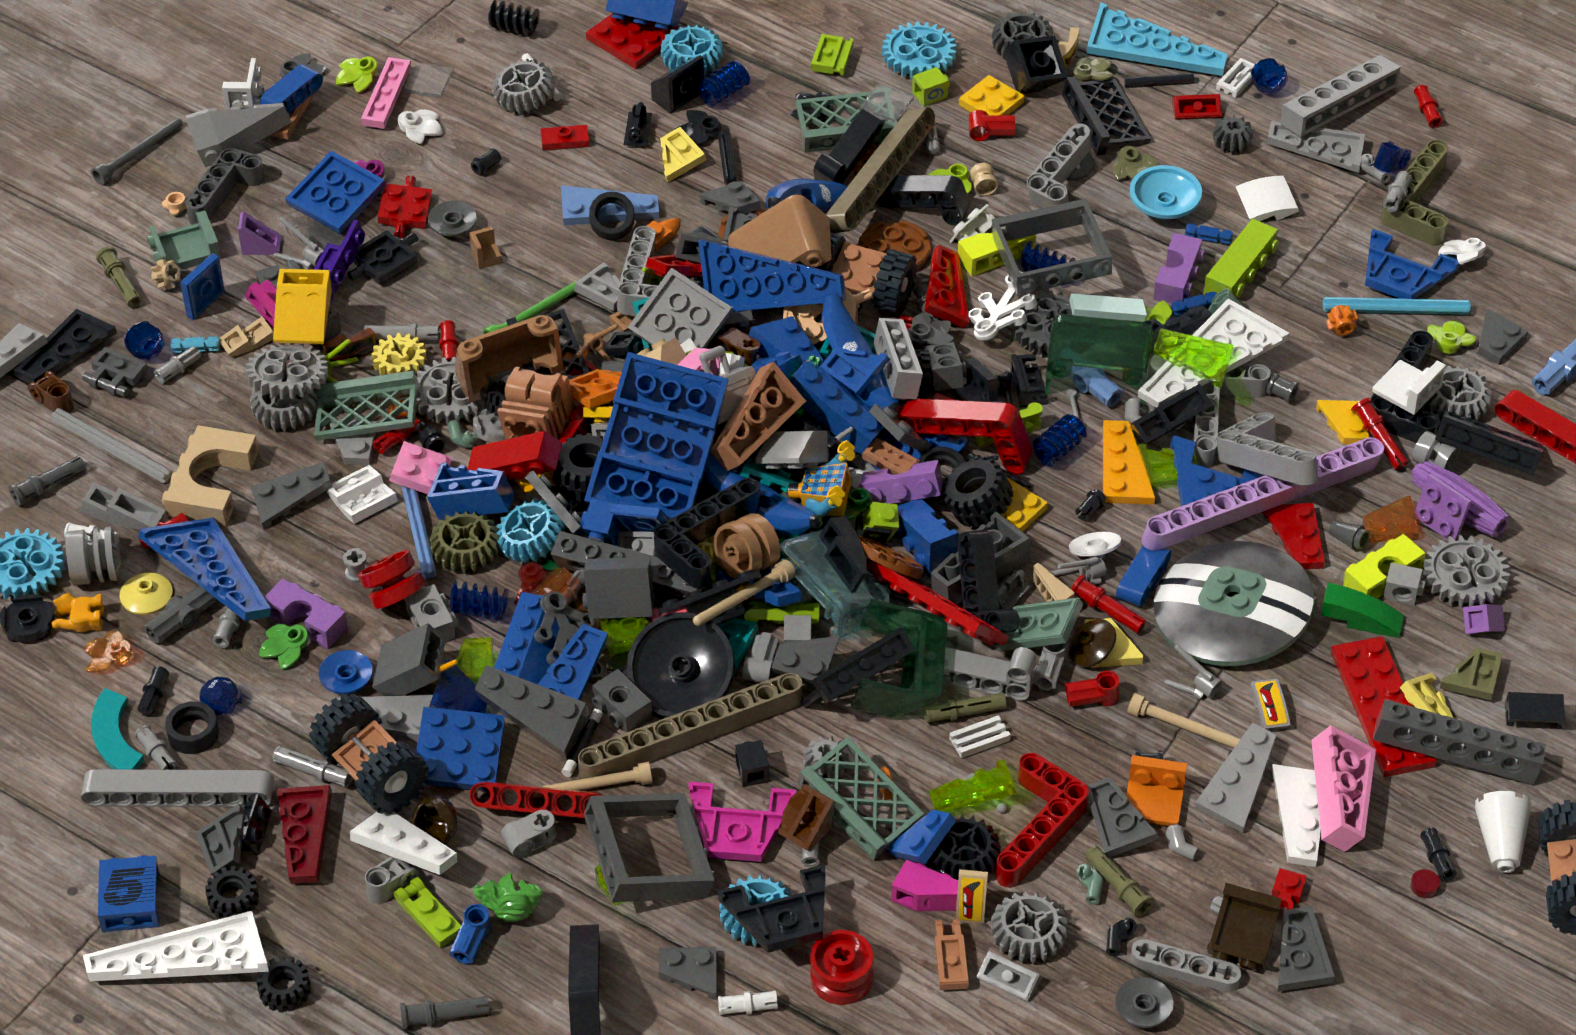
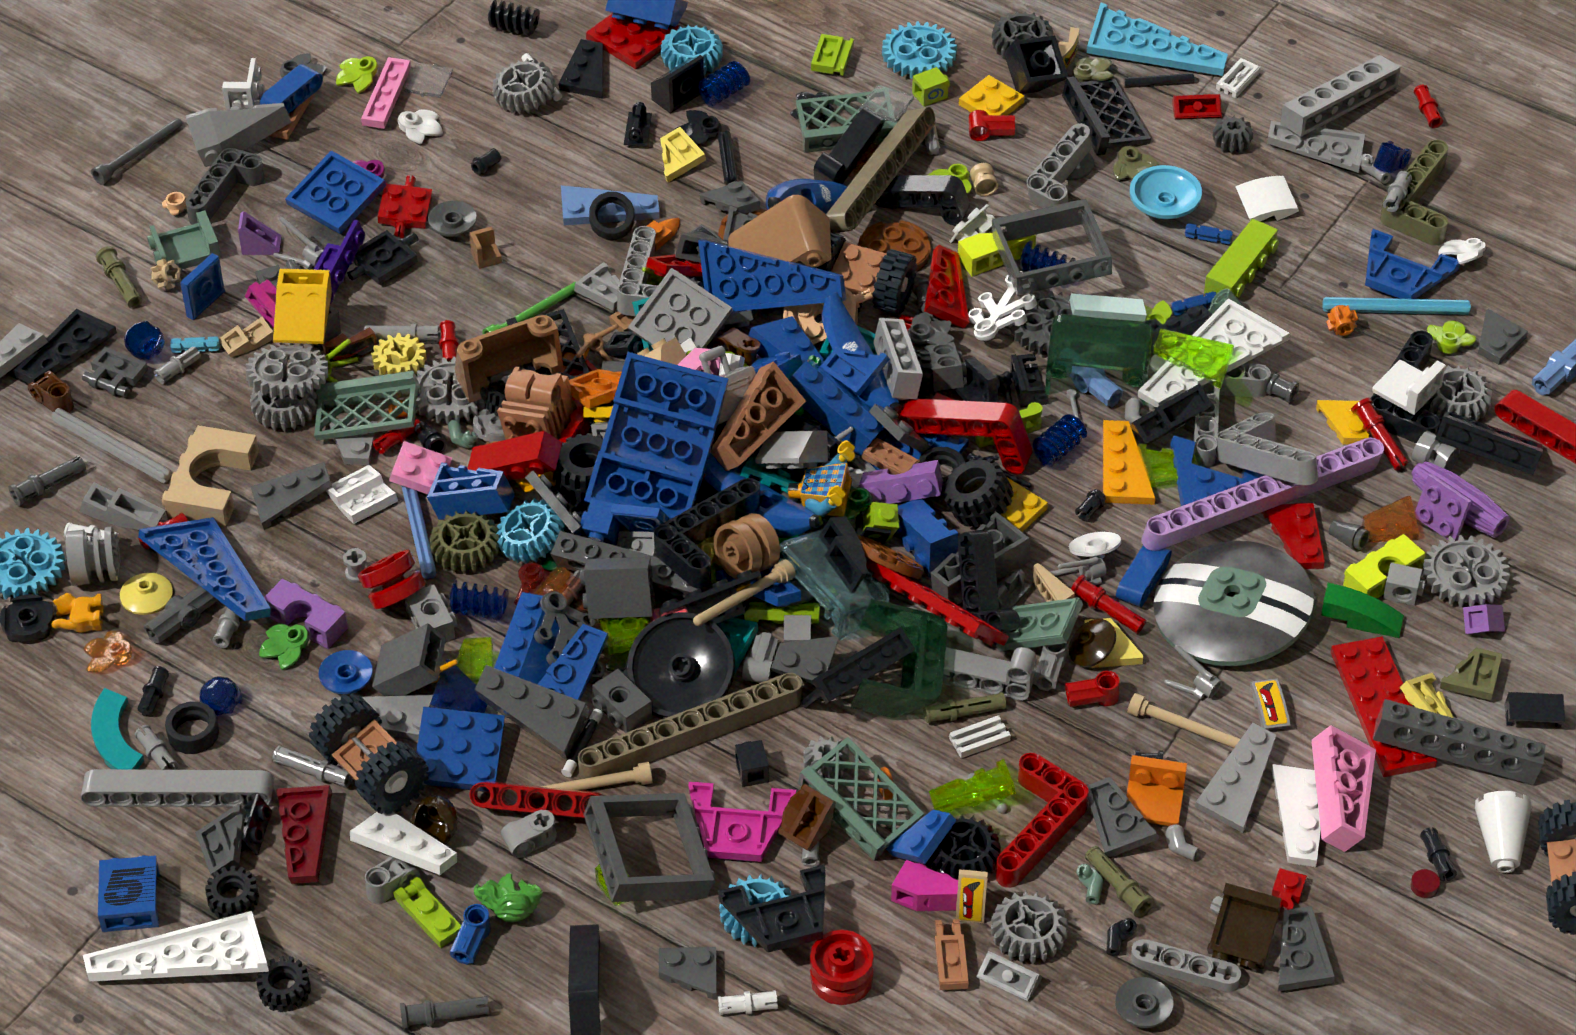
(564, 137): red plate -> none
(584, 70): none -> black wing
(1181, 267): medium lavender arch -> none
(1269, 76): clear blue hair -> none

